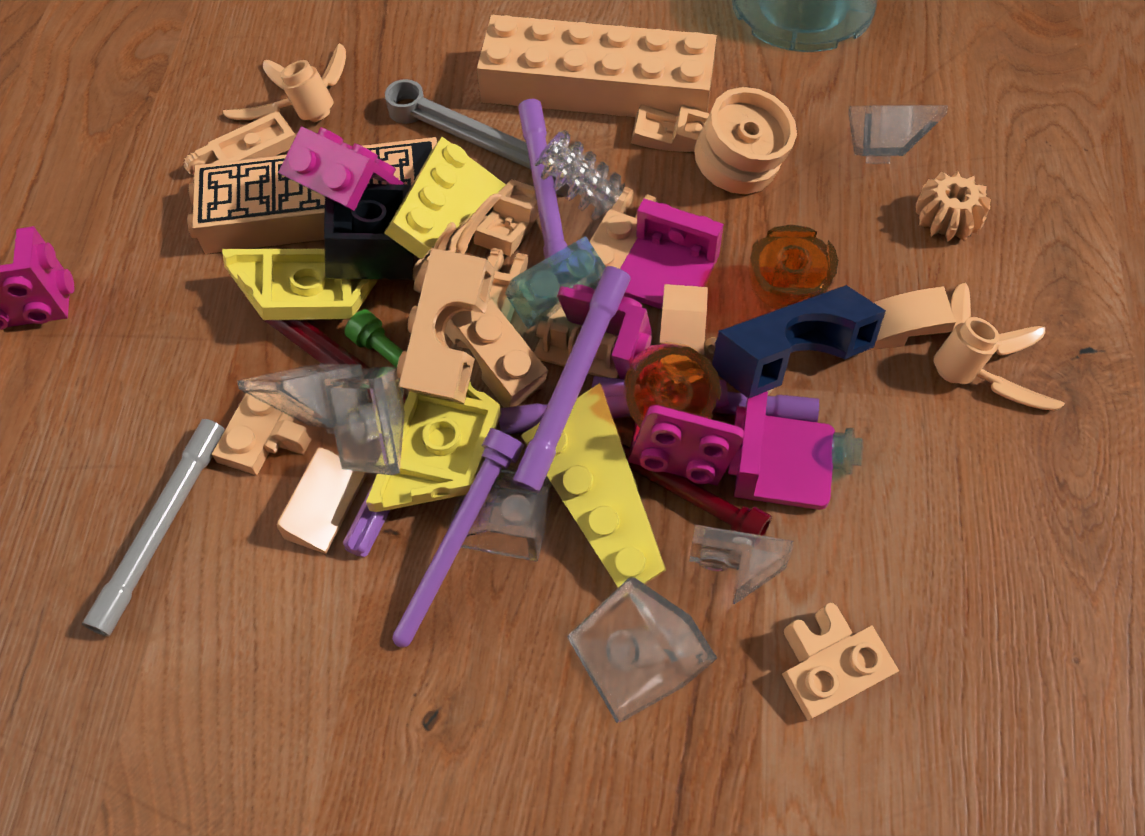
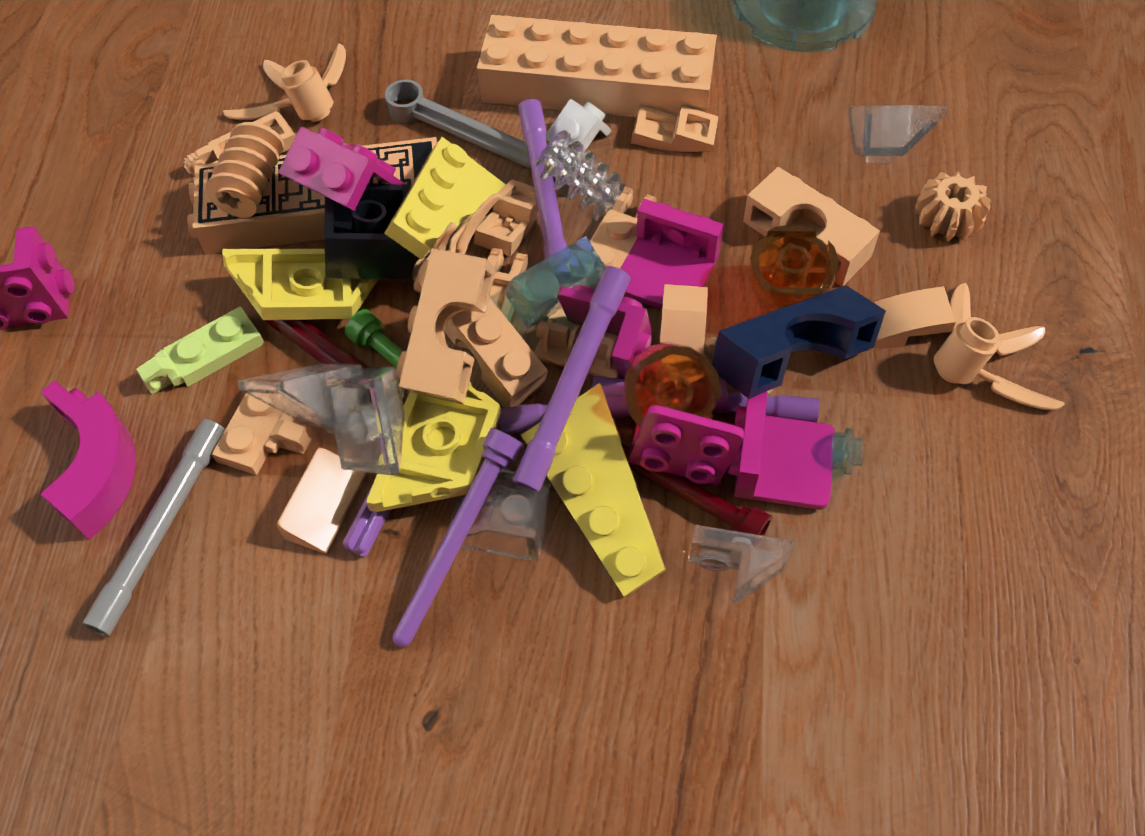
(104, 465): none -> dark pink arch
(201, 352): none -> yellowish green hinge
(244, 169): none -> light nougat piece
(580, 122): none -> white bracket
(639, 649): clear slope -> none
(745, 140): light nougat wheel -> none
(789, 201): none -> light nougat arch
(834, 662): light nougat plate -> none

